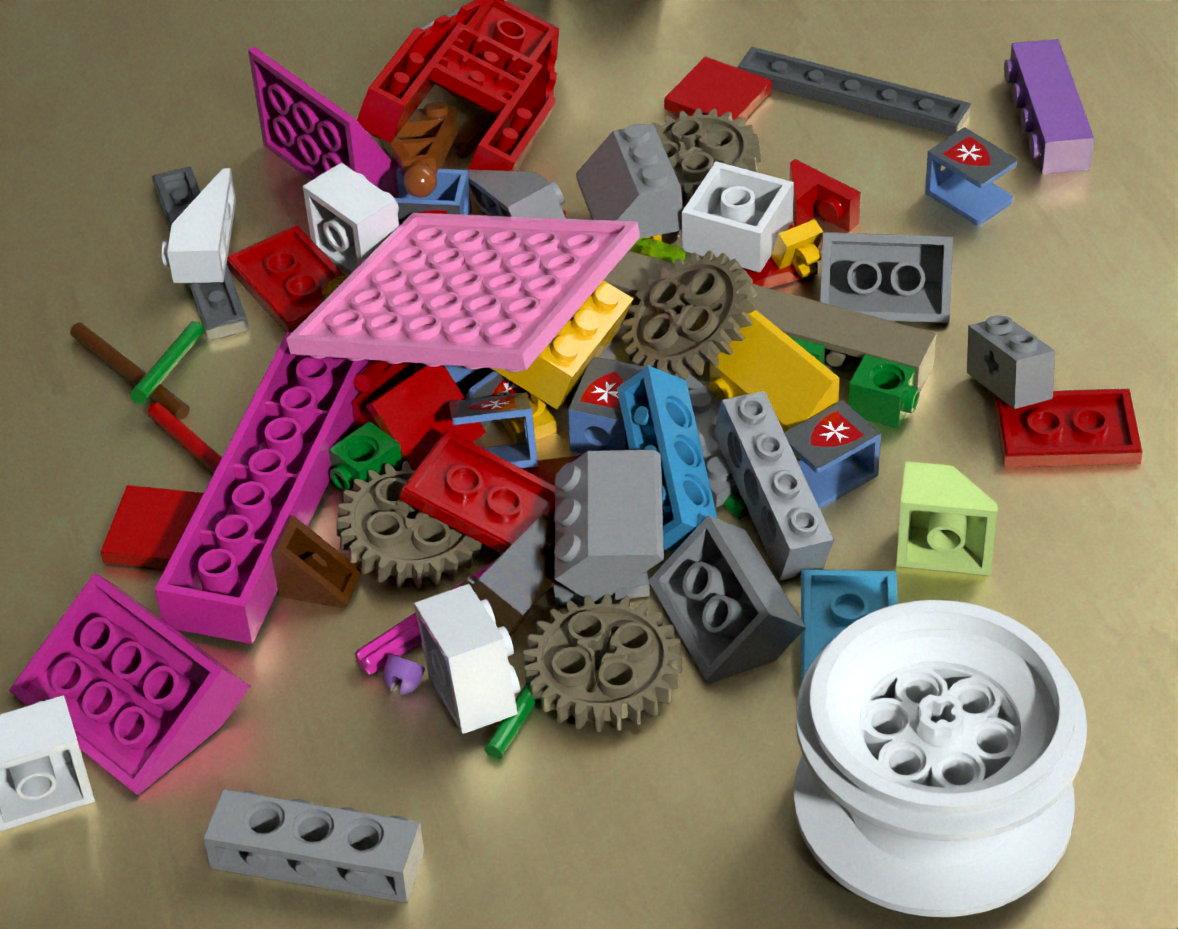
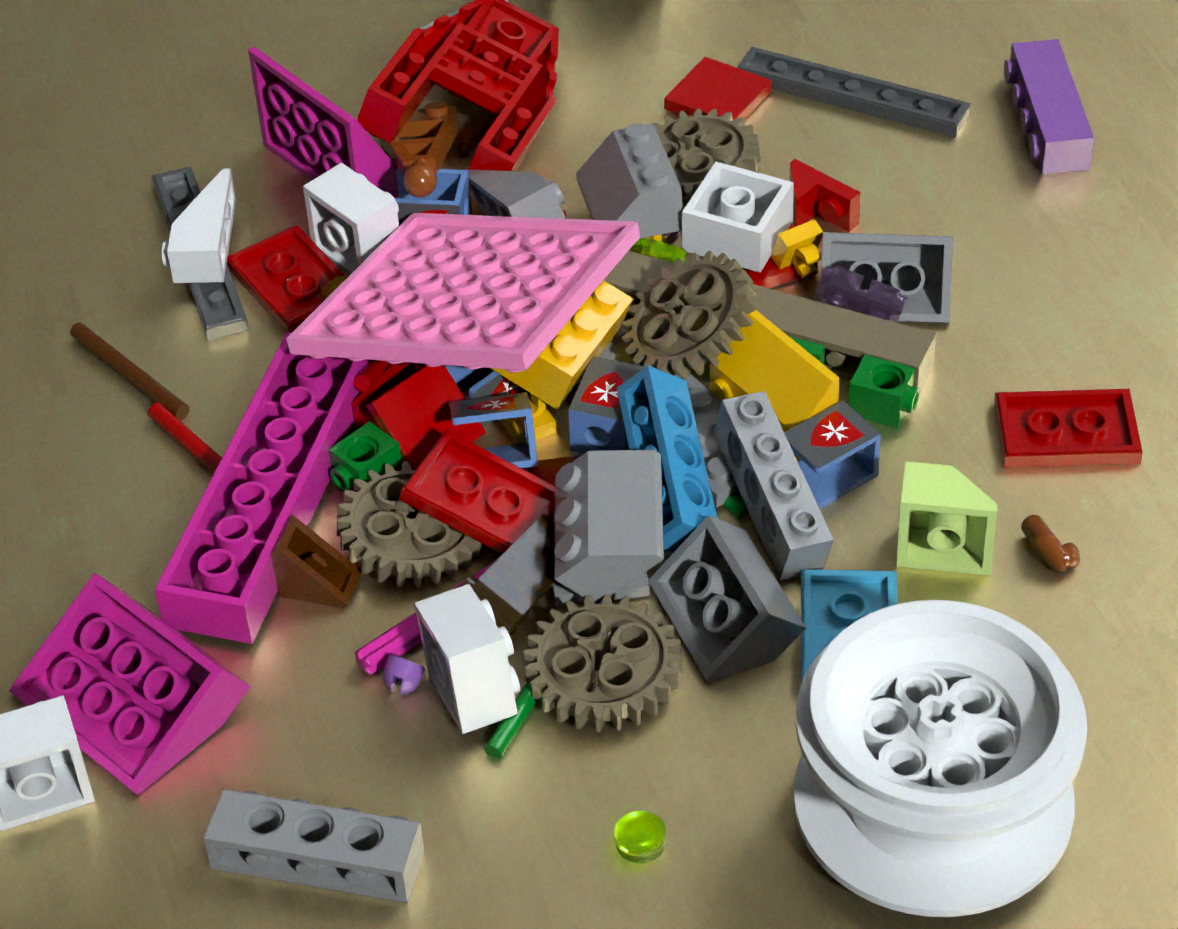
(148, 526): red tile -> none
(167, 362): green bar -> none
(640, 836): none -> clear neon green tile
(841, 289): none -> clear purple hinge
(968, 176): piece -> none
(1010, 361): light grey brick -> none
(1048, 546): none -> dark orange arm

